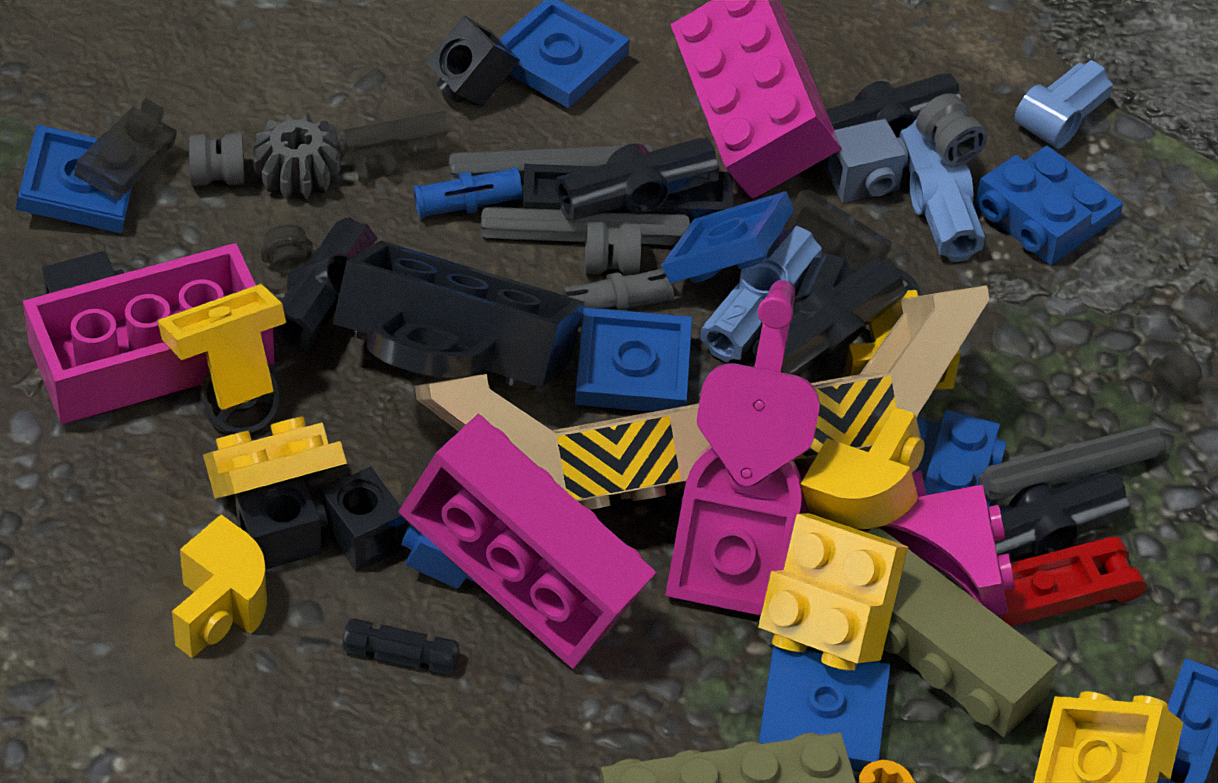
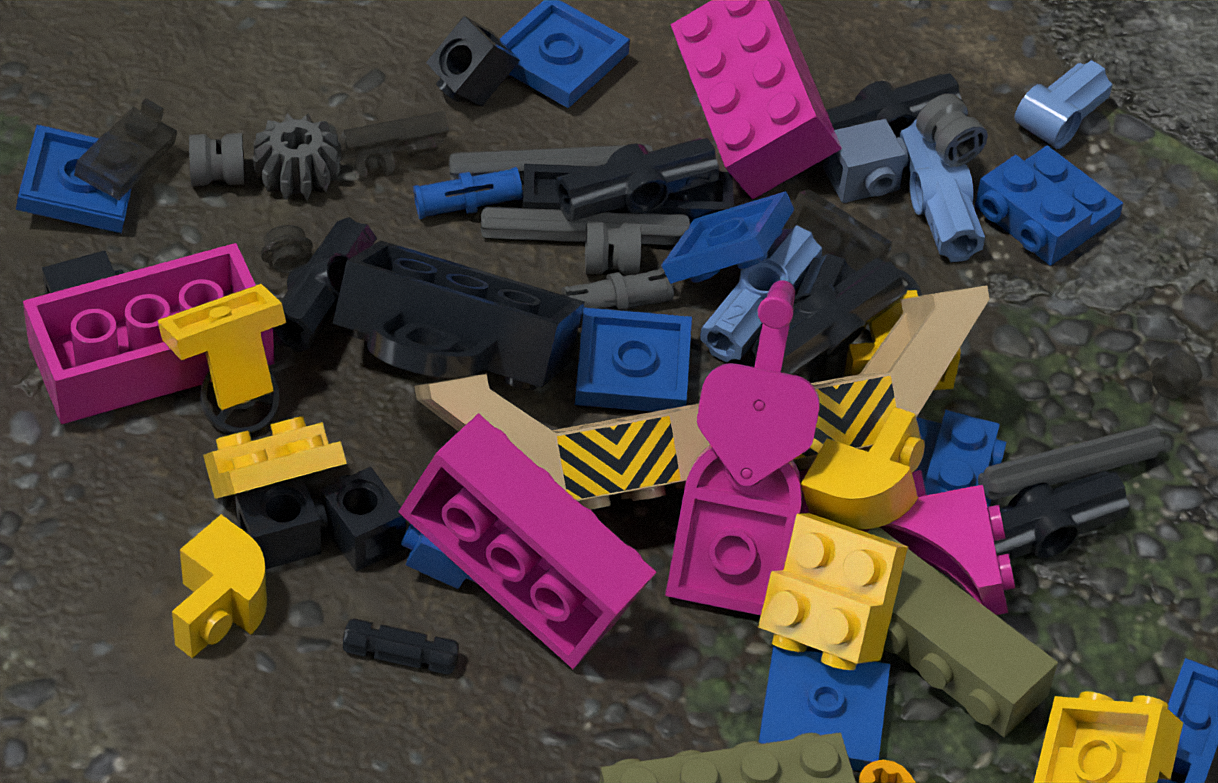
(1071, 581): red plate -> none

